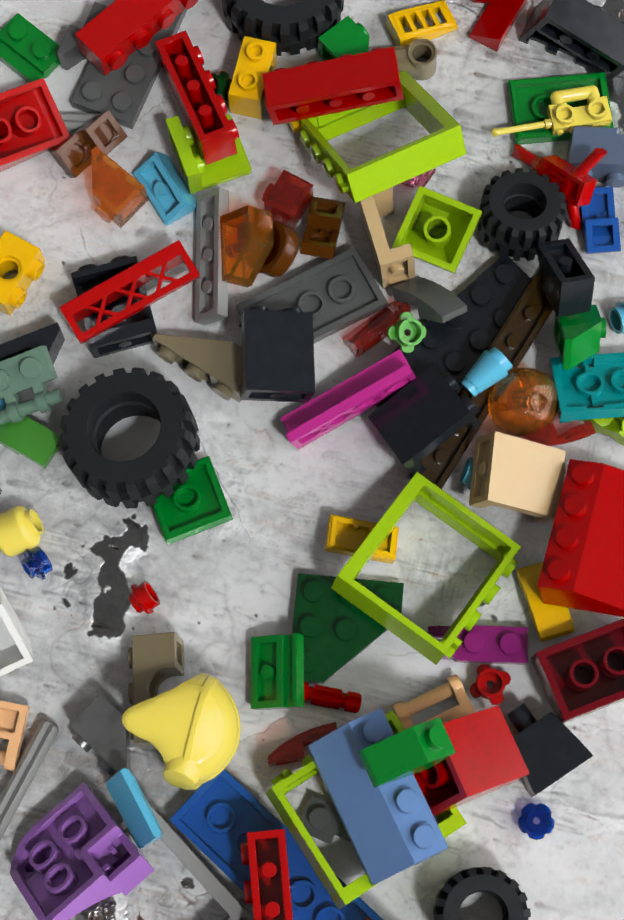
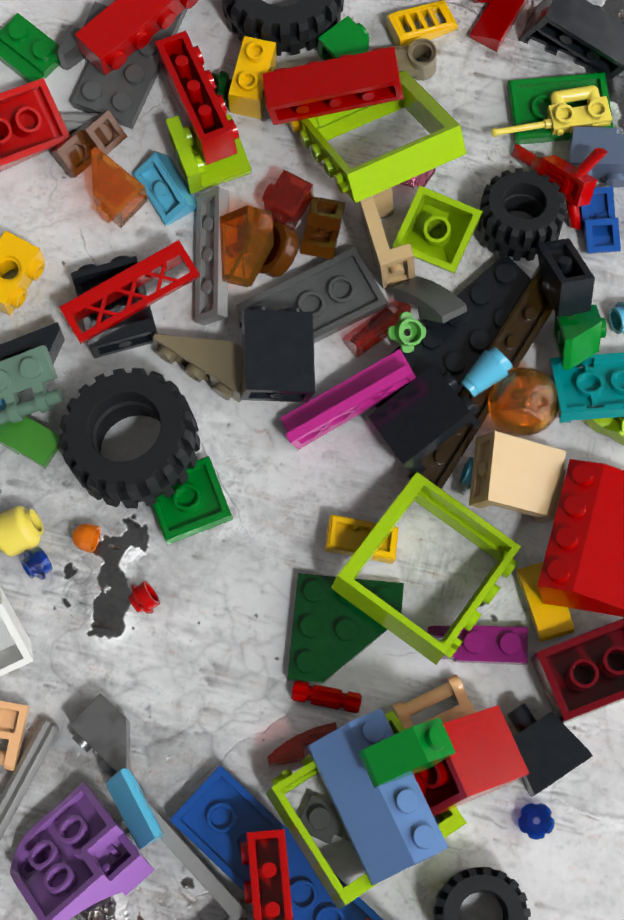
(86, 537): none -> orange hinge
(153, 661): dark tan arch -> none
(192, 729): light yellow piece -> none
(277, 671): green plate -> none
(499, 680): red plate -> none
(550, 437): clear red slope -> none

